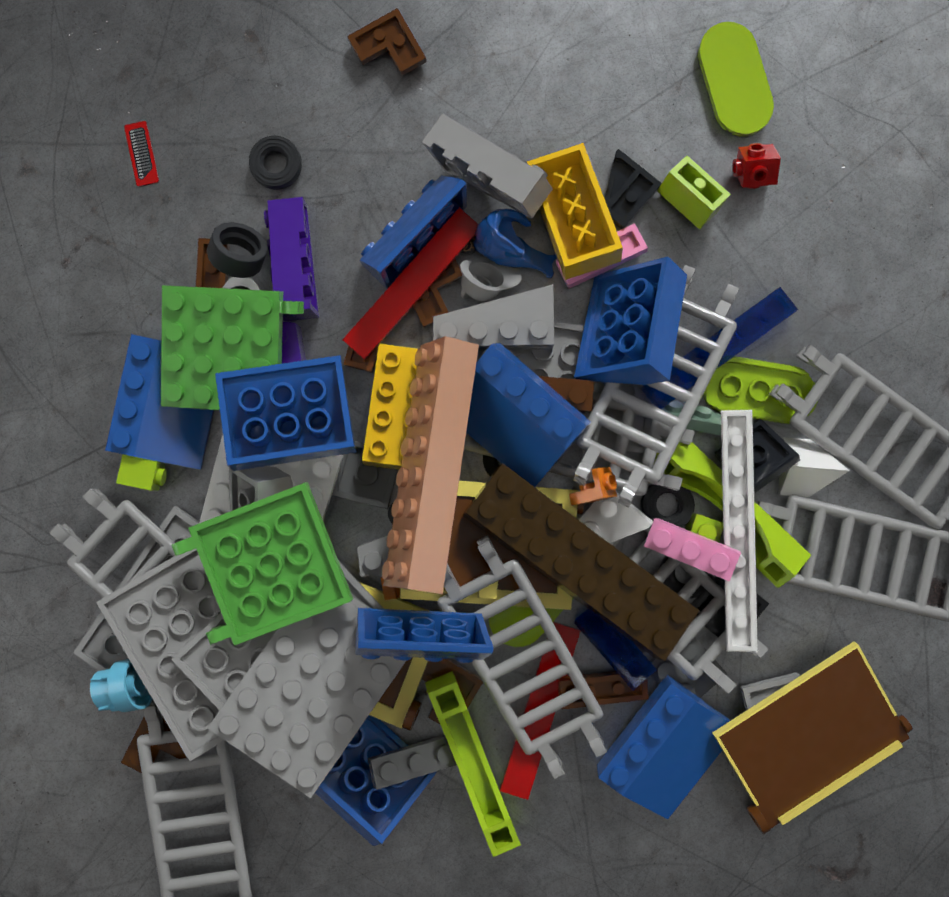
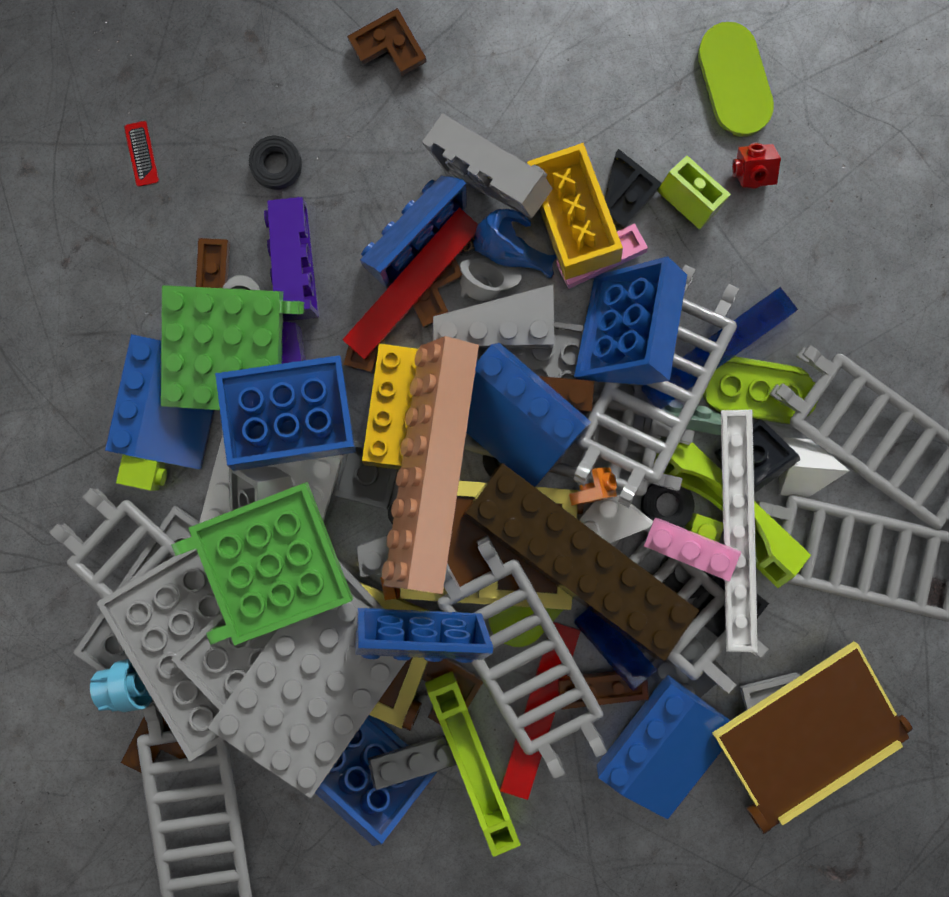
(231, 263): black tyre -> none

